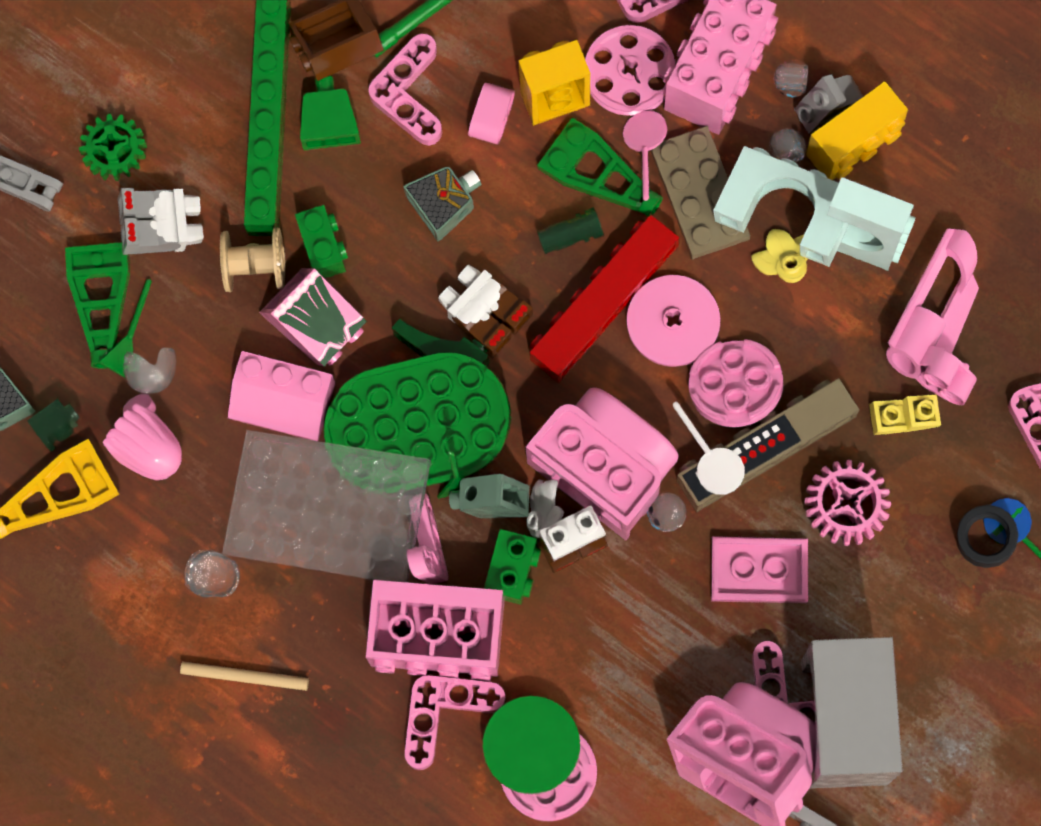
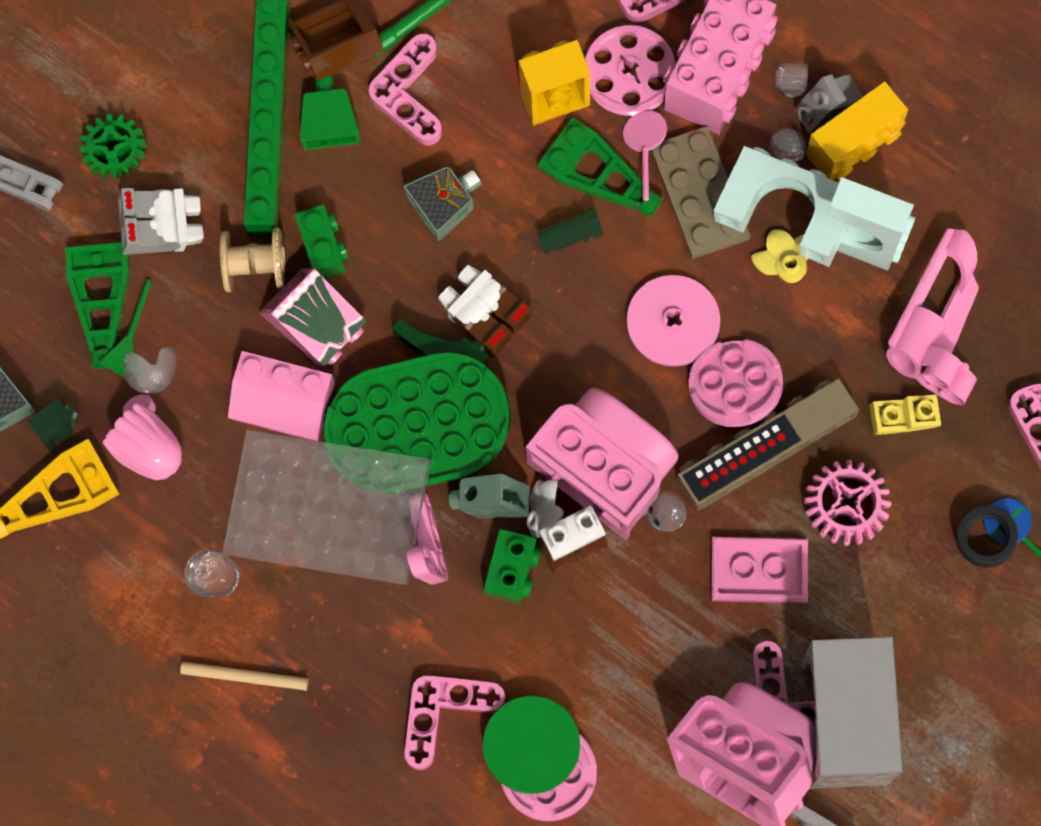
(433, 608): bright pink brick -> none
(454, 483): green piece -> none
(491, 113): bright pink beam -> none
(603, 298): red brick -> none
(718, 469): white piece -> none

